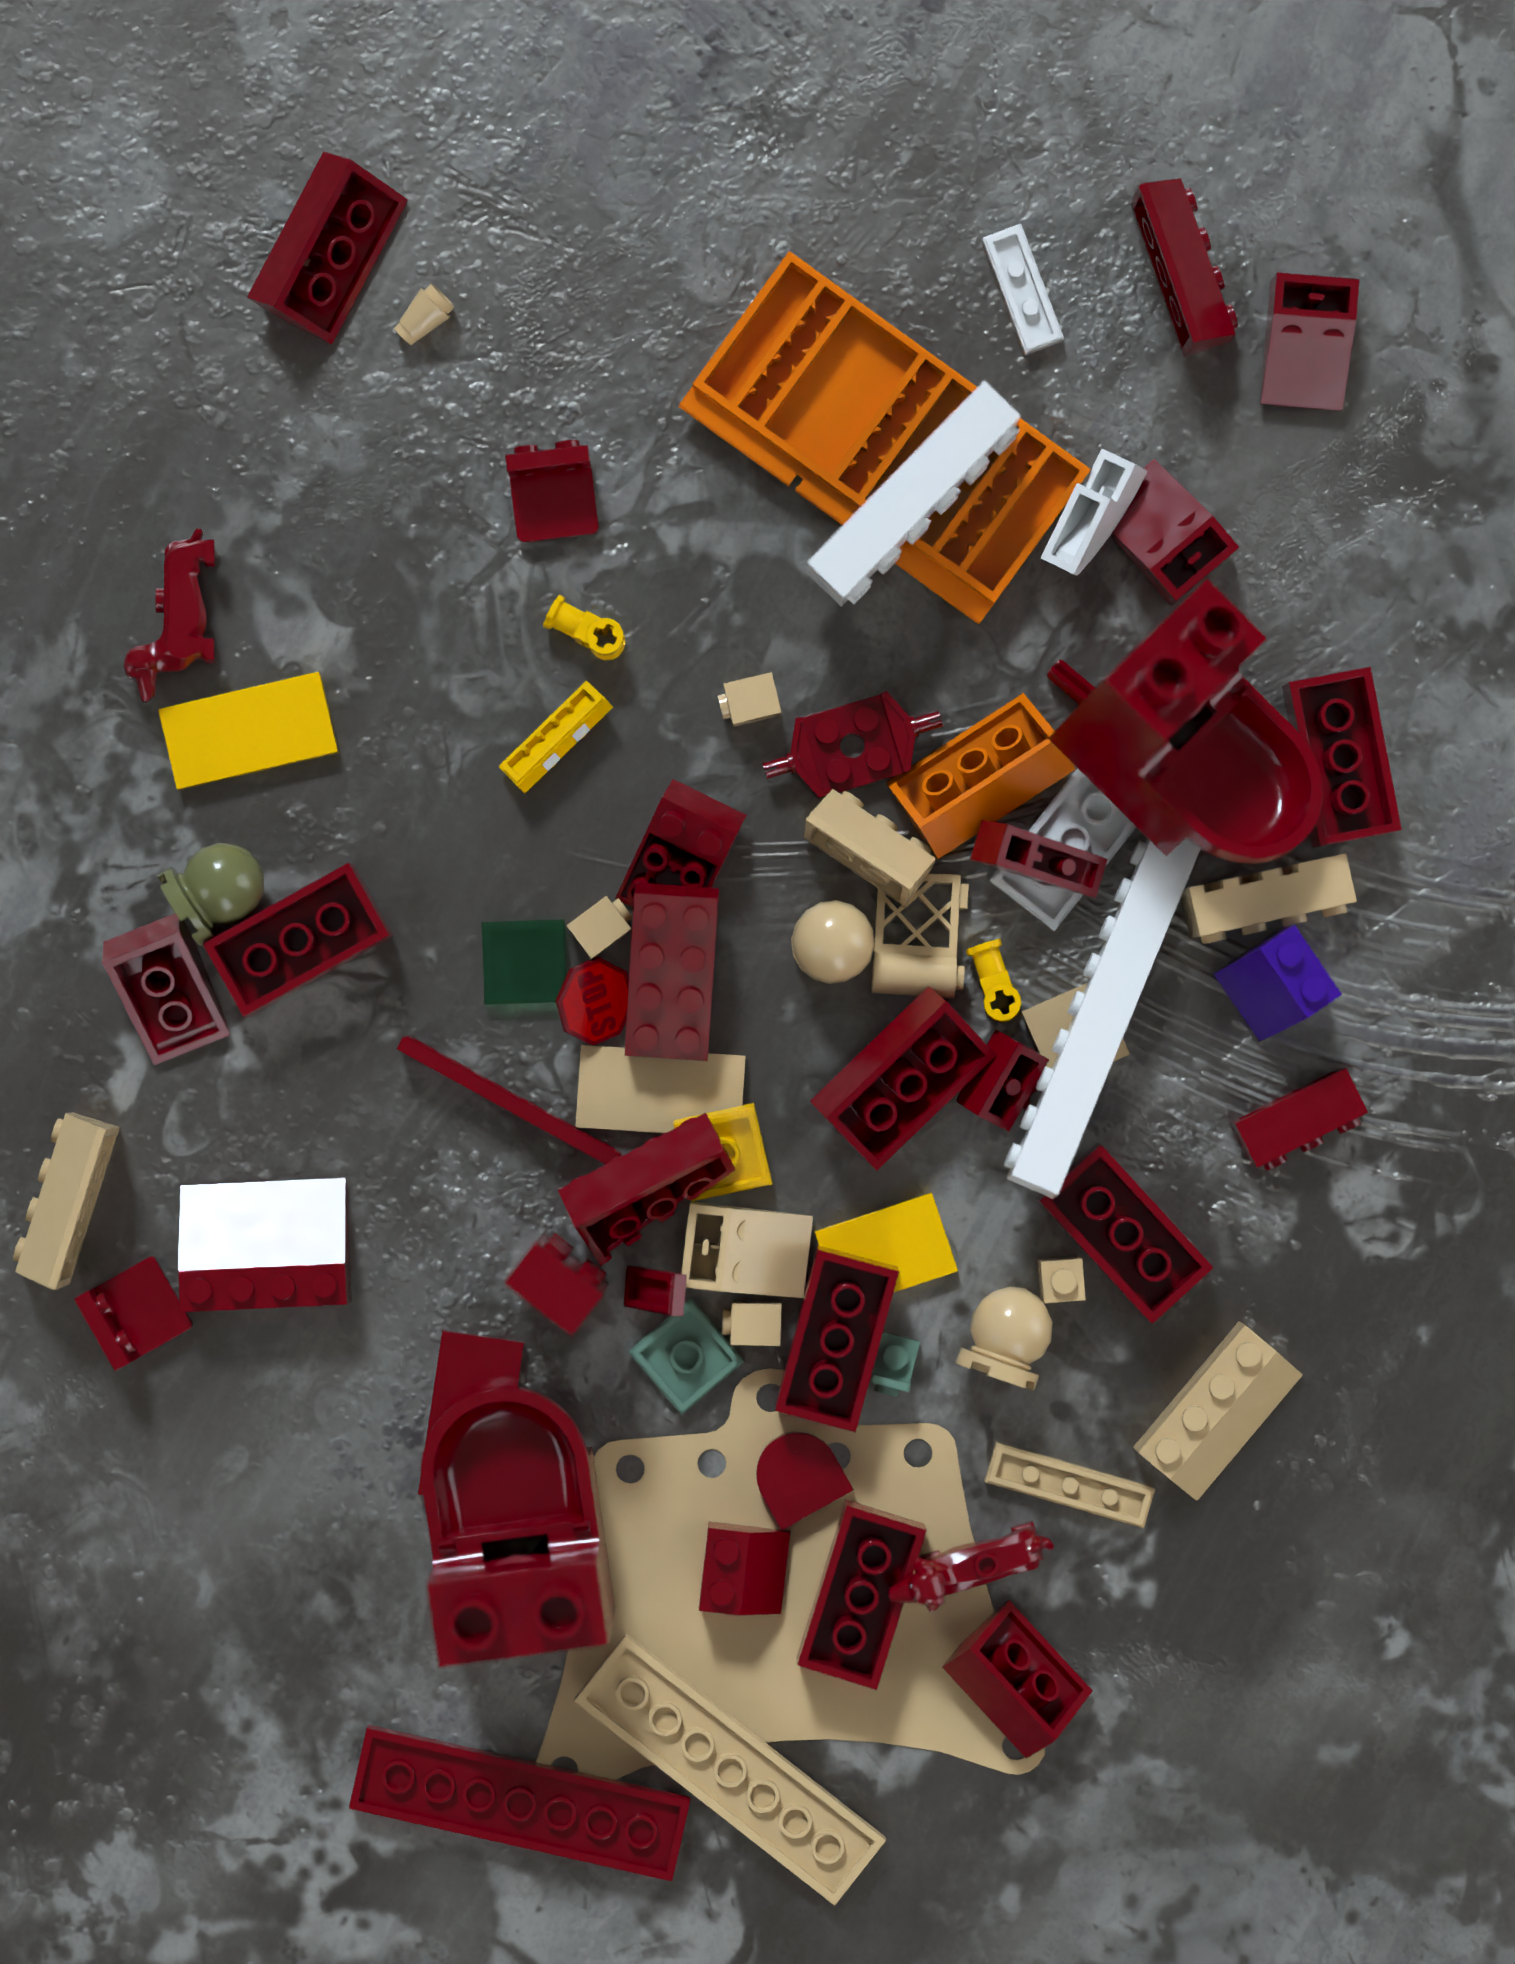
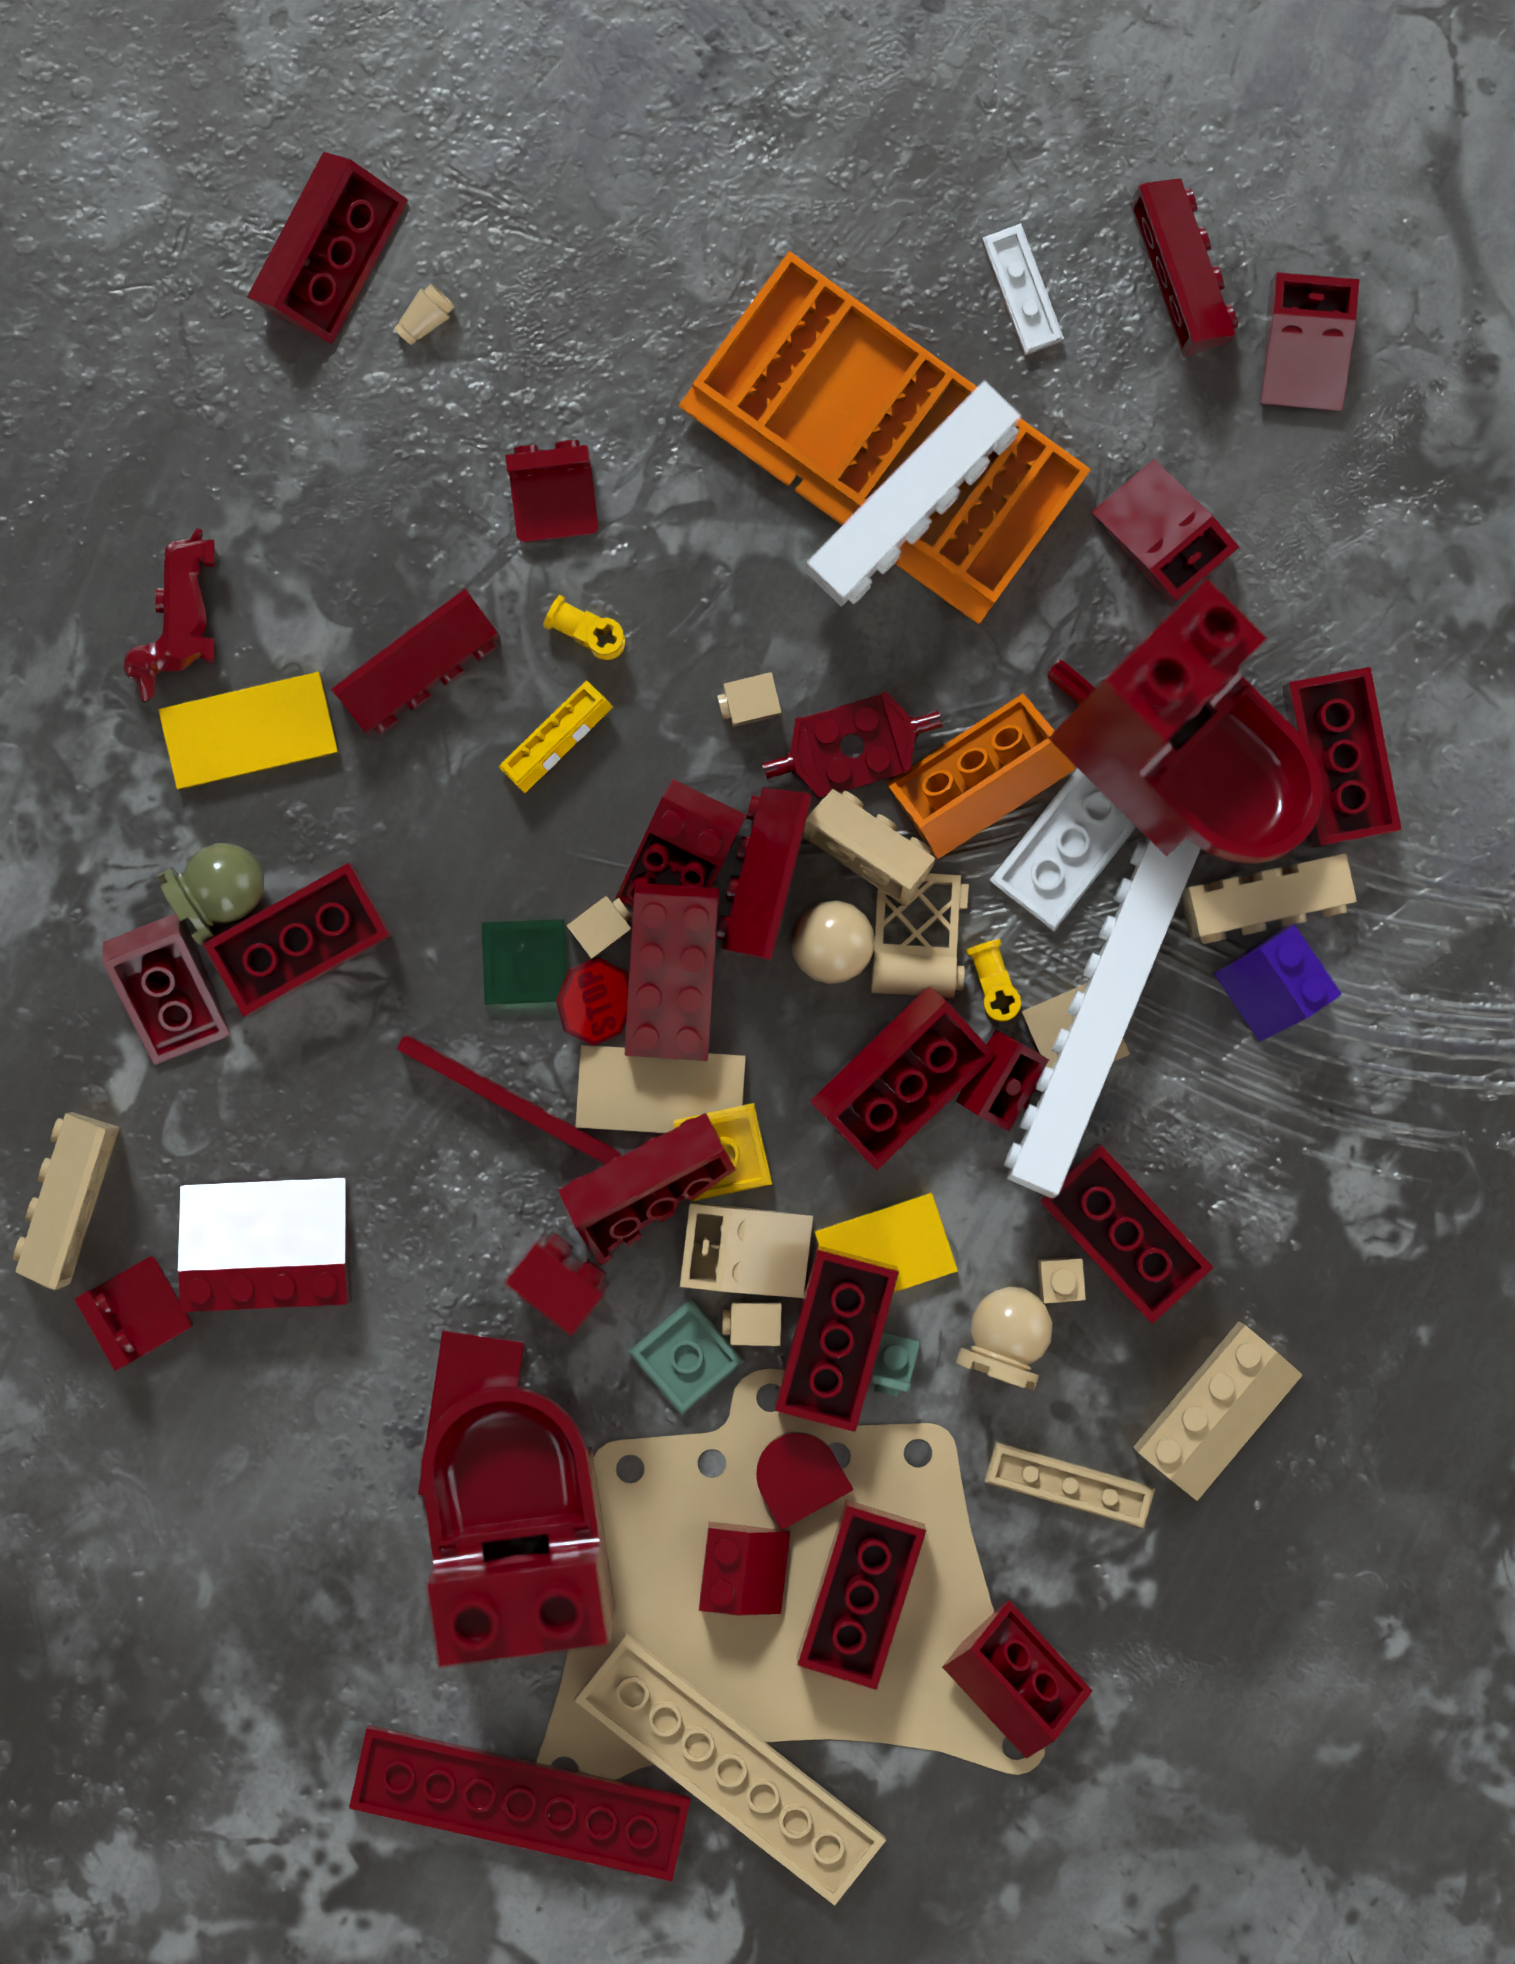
(417, 663): none -> dark red slope
(655, 1290): dark red tile -> none
(765, 873): none -> dark red slope
(970, 1566): dark red animal -> none
(1038, 858): dark red slope -> none
(1093, 512): white slope -> none
(1300, 1119): dark red brick -> none

